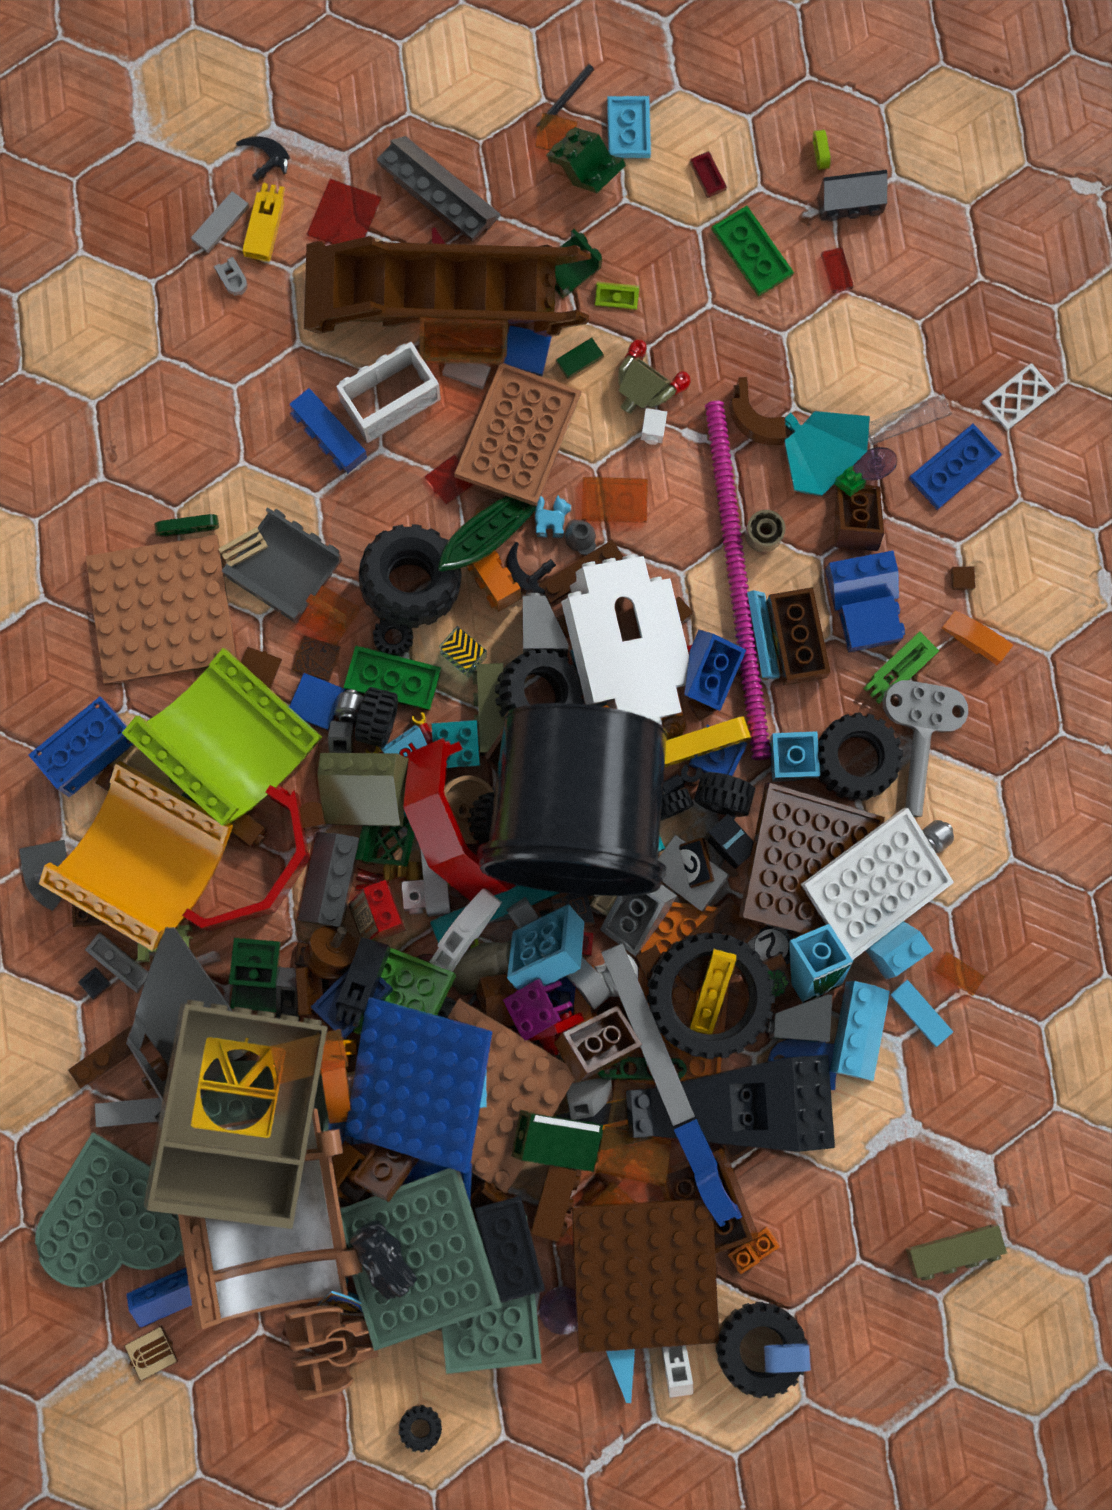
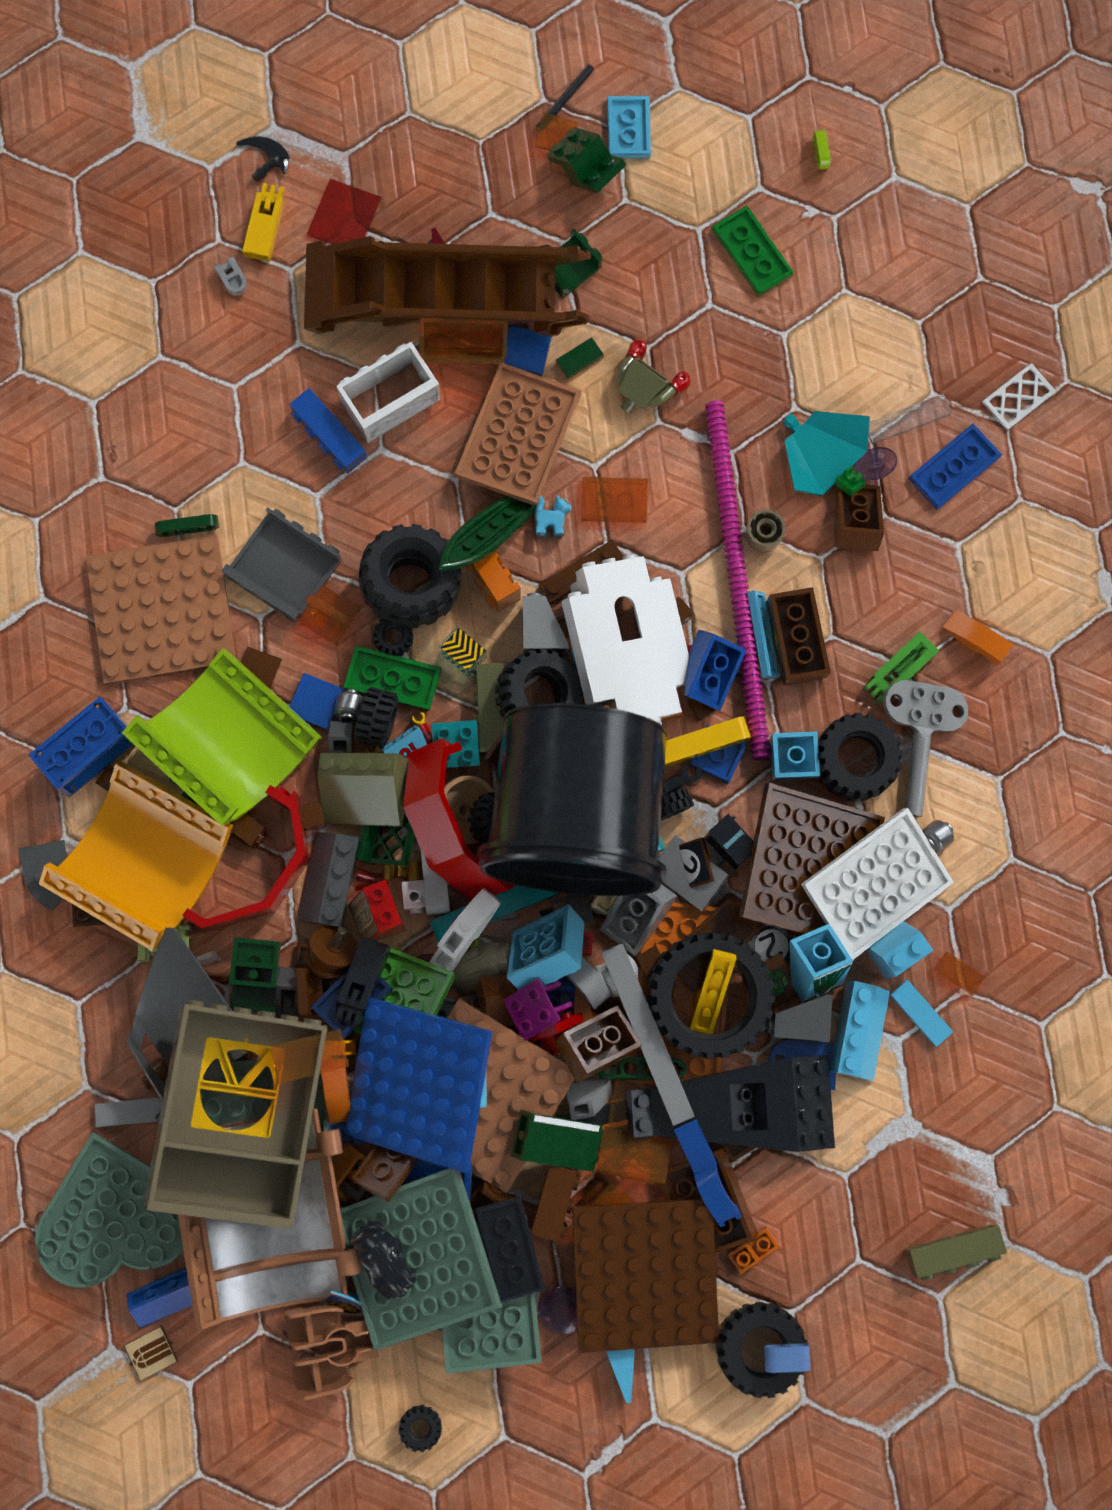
(94, 983): black tile -> none
(103, 1059): reddish brown plate -> none
(118, 962): light grey tile -> none
(220, 222): light grey tile -> none
(239, 540): tan tile -> none
(316, 658): reddish brown piece -> none
(437, 188): dark grey slope -> none
(444, 481): clear red piece -> none
(470, 374): light grey tile -> none
(522, 913): light grey tile -> none
(527, 583): black piece -> none
(580, 536): dark grey piece -> none
(616, 295): lime slope -> none
(653, 426): white brick -> none
(674, 726): reddish brown wheel -> none
(677, 1371): white slope -> none
(708, 174): dark red tile -> none
(724, 794): black tyre -> none
(753, 425): reddish brown arch -> none
(837, 270): clear red tile -> none
(853, 195): slope -> none
(863, 579): blue slope -> none
(871, 623): blue brick -> none
(963, 578): reddish brown tile -> none

